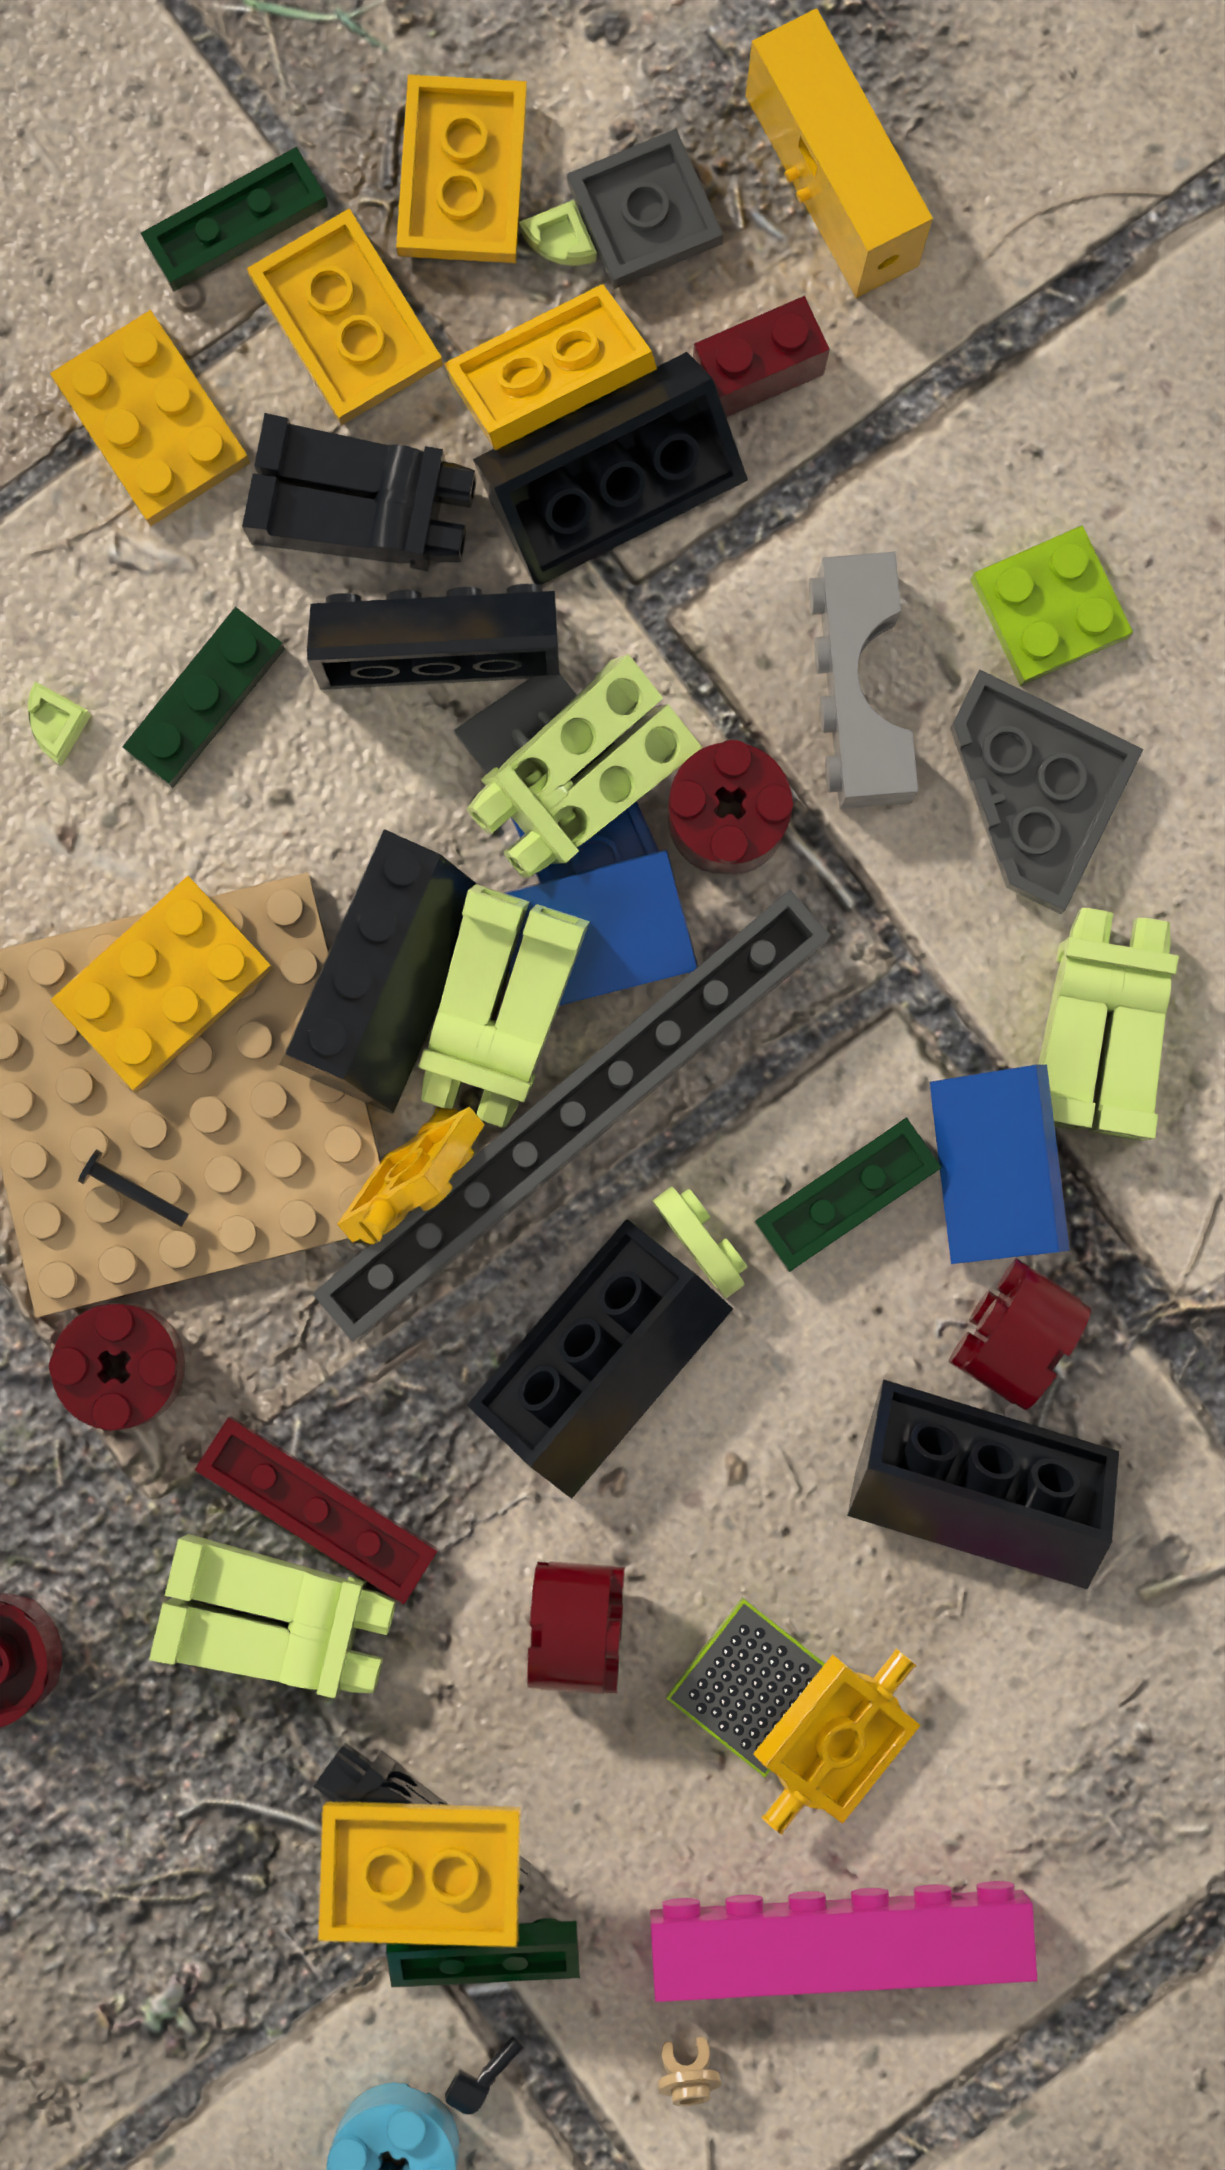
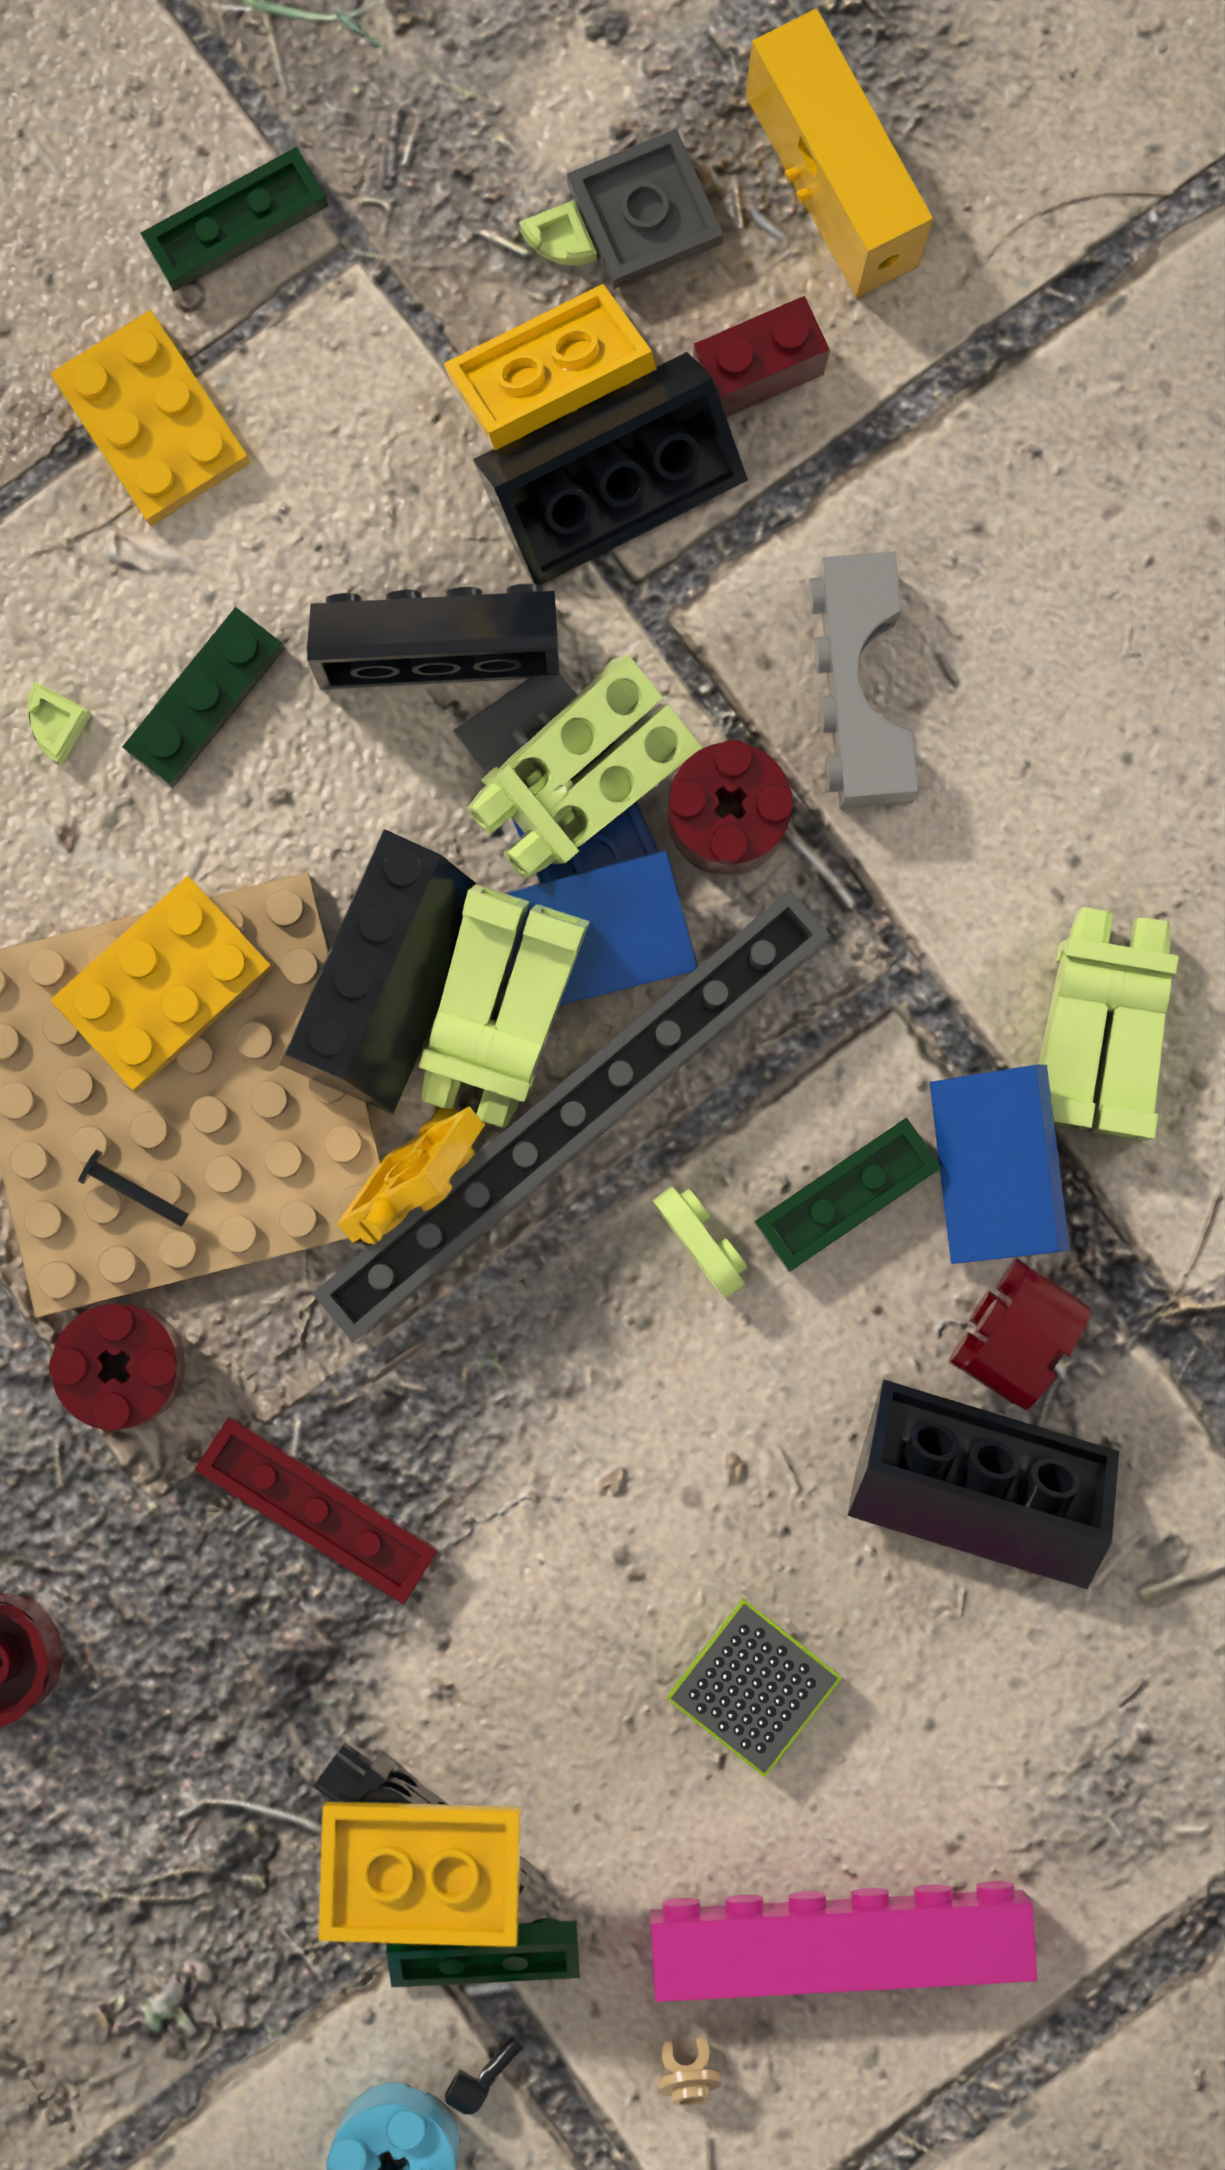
(306, 1653): yellowish green hips -> none
(345, 316): yellow plate -> none
(354, 497): black hips -> none
(461, 168): yellow plate -> none
(575, 1627): dark red brick -> none
(599, 1358): black slope -> none
(837, 1740): yellow plate -> none
(1039, 785): dark grey plate -> none
(1051, 605): lime plate -> none

